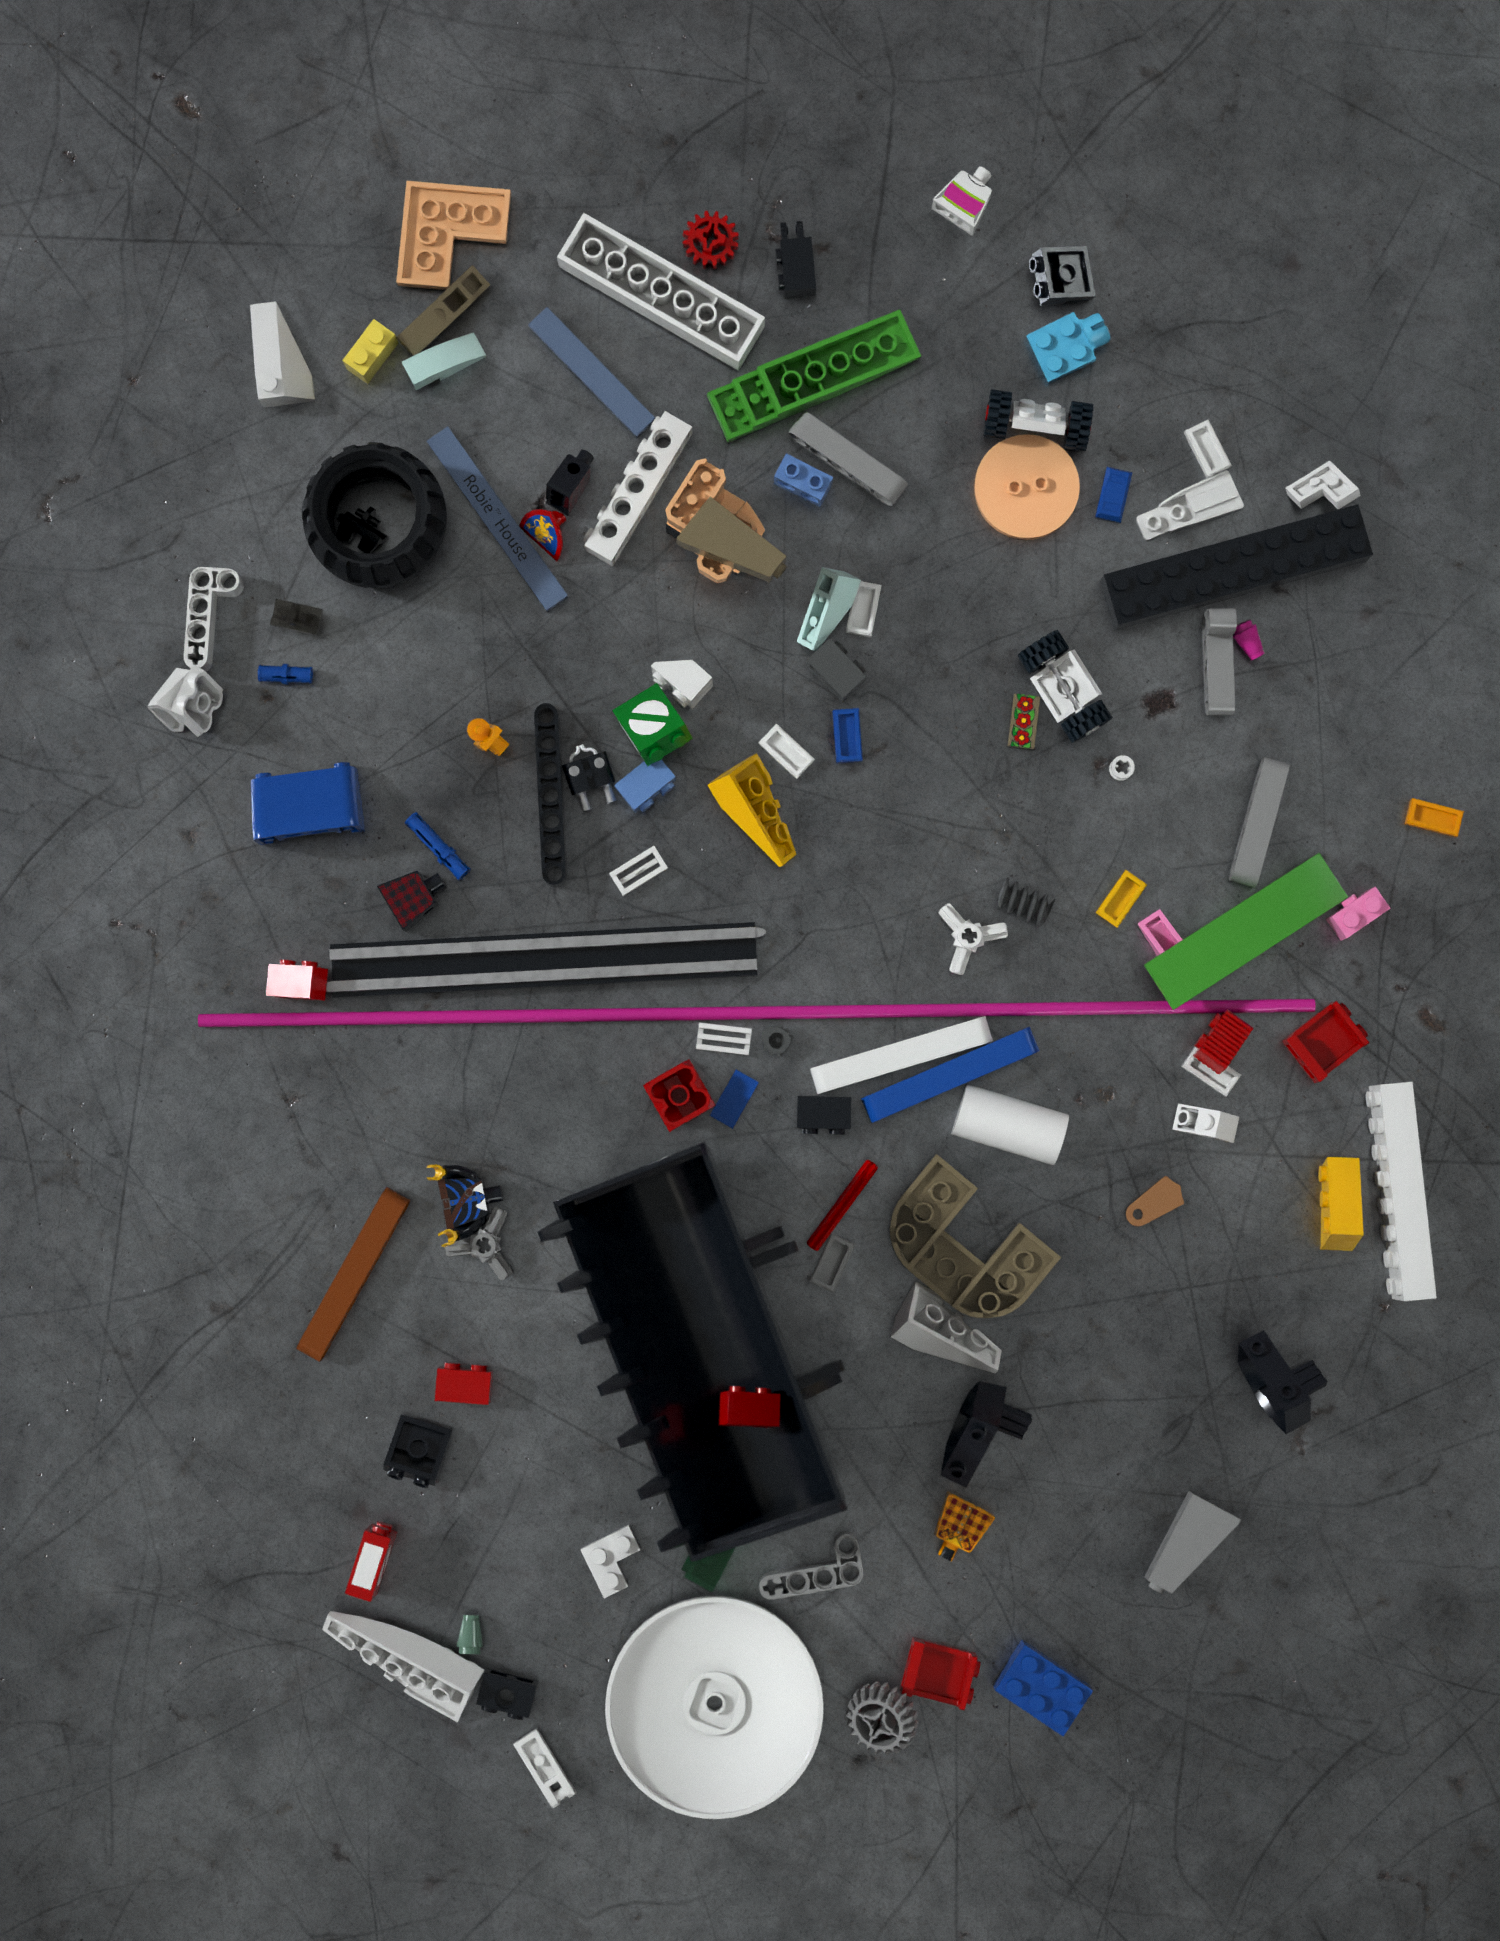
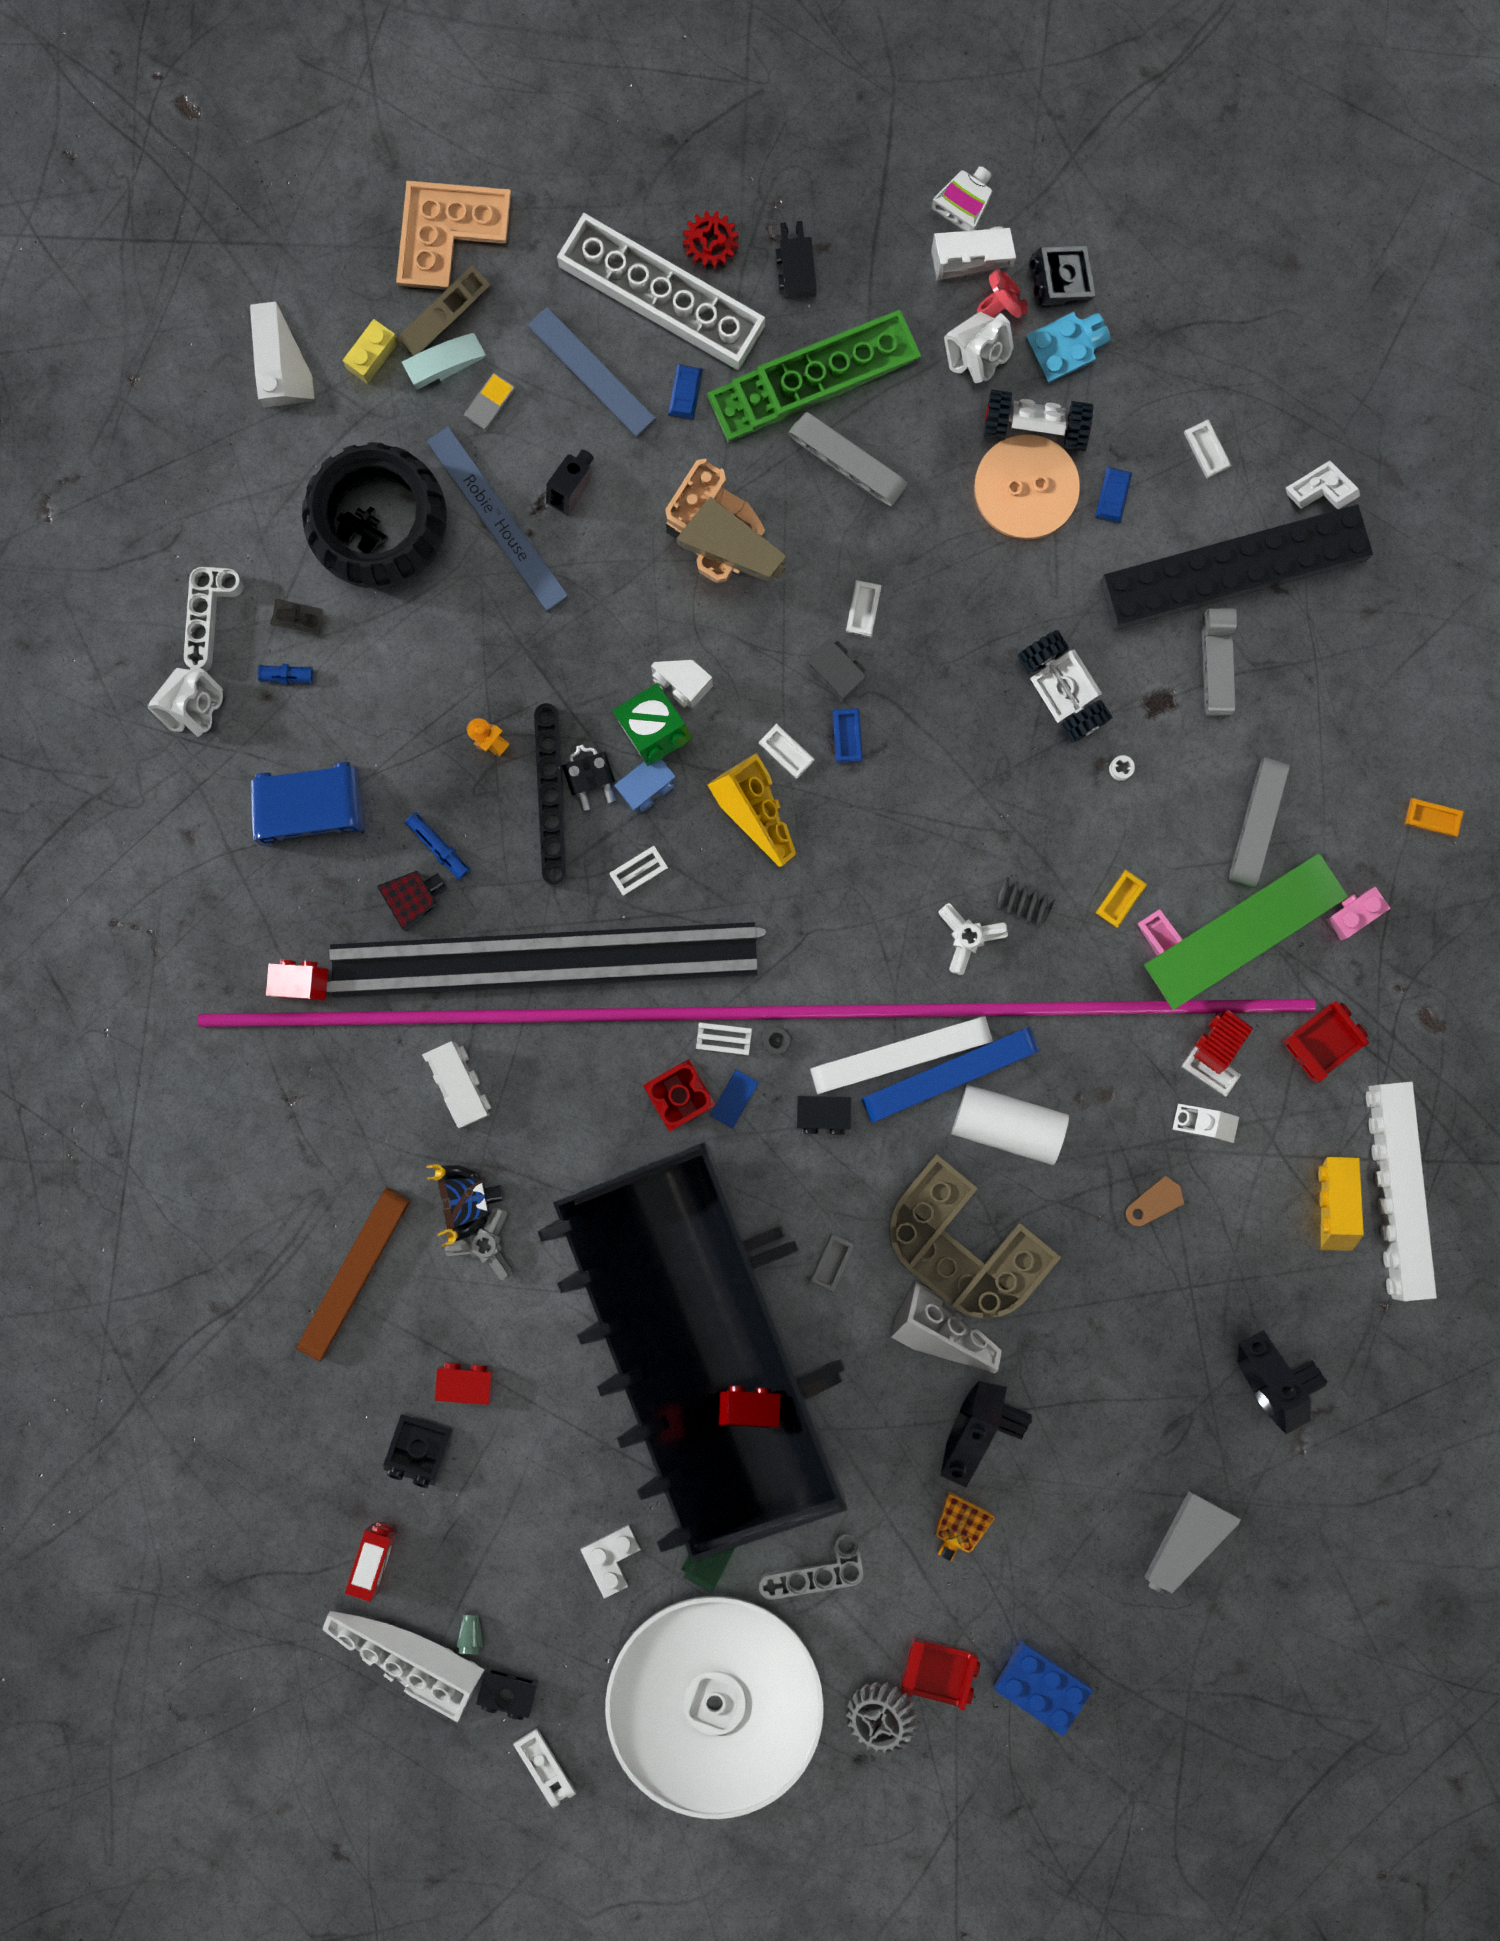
(458, 1084): none -> white wedge
(489, 401): none -> light grey tile
(545, 530): shield -> none
(663, 427): white brick -> none
(685, 391): none -> blue tile
(803, 480): medium blue brick -> none
(828, 605): light aqua slope -> none
(842, 1205): red axle -> none
(972, 252): none -> white wedge
(979, 345): none -> white piece
(1004, 296): none -> coral tile
(1023, 721): tile -> none
(1192, 506): white piece -> none
(1249, 639): dark pink cone -> none

